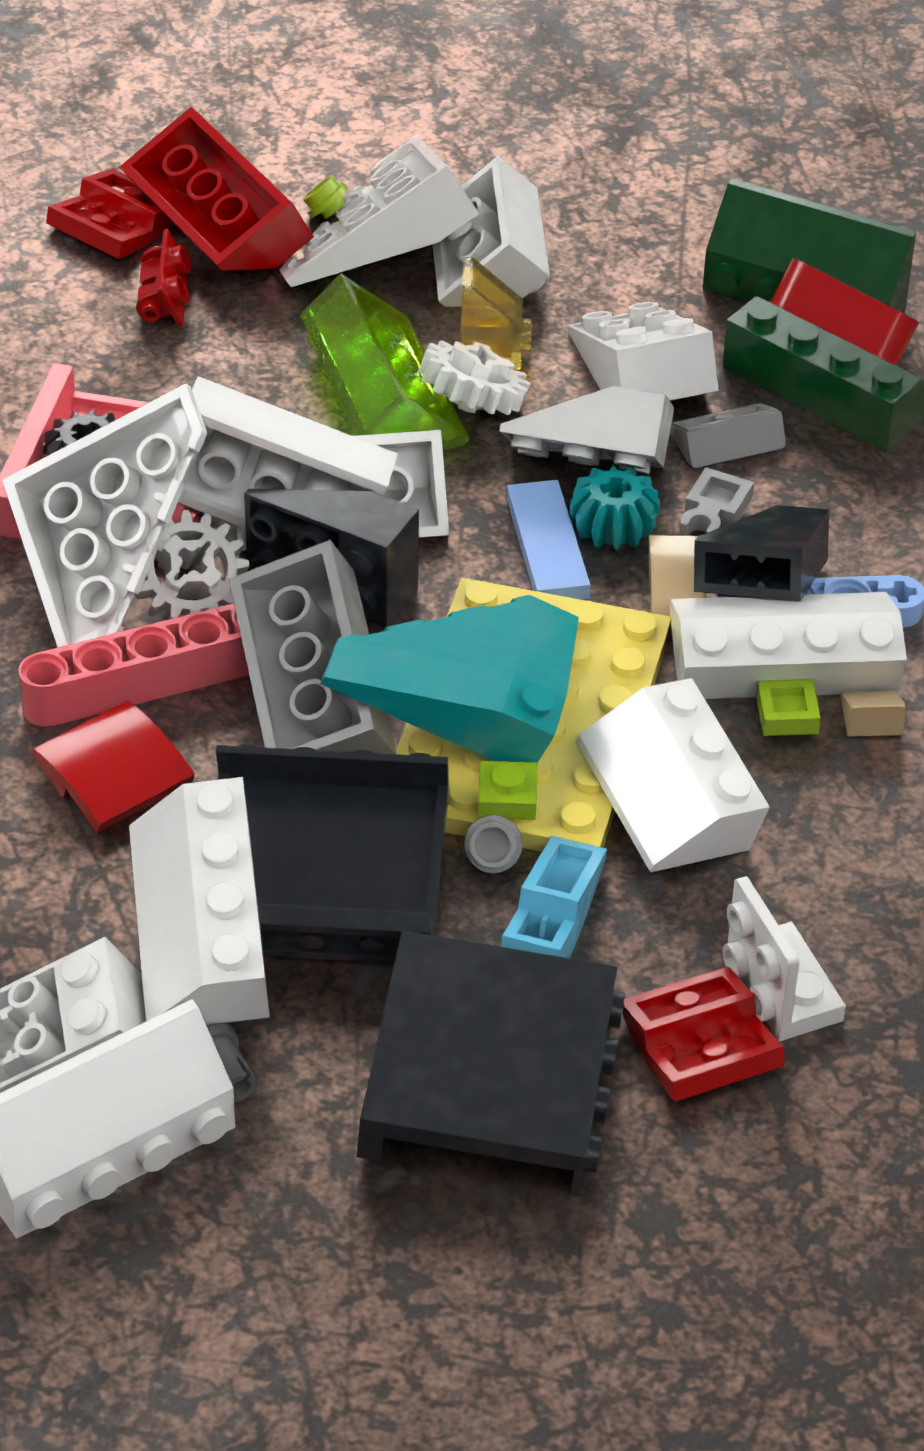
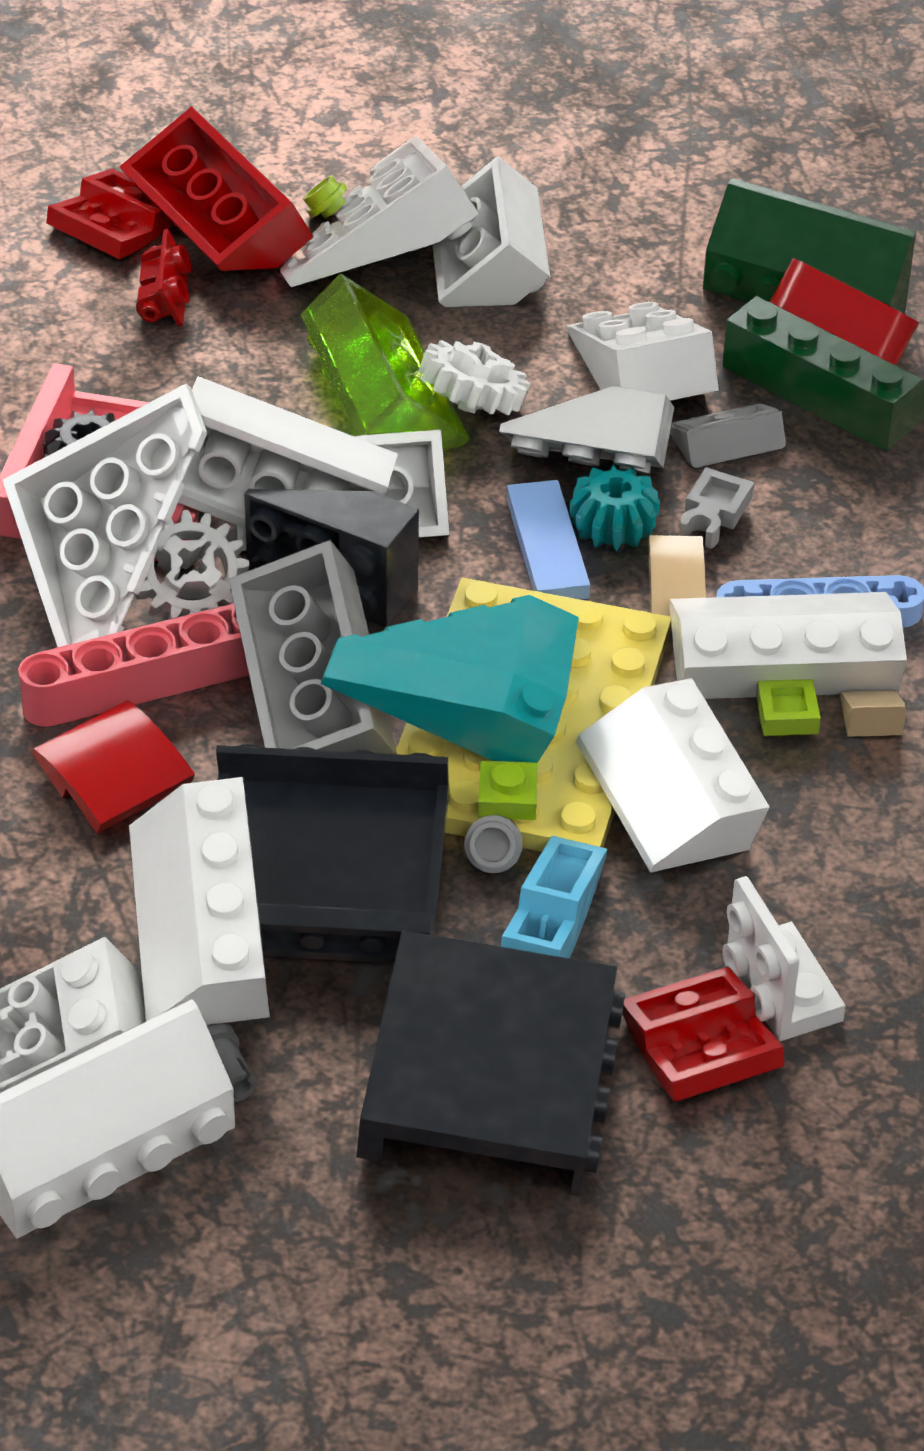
(493, 314): clear yellow slope -> none
(764, 554): black slope -> none

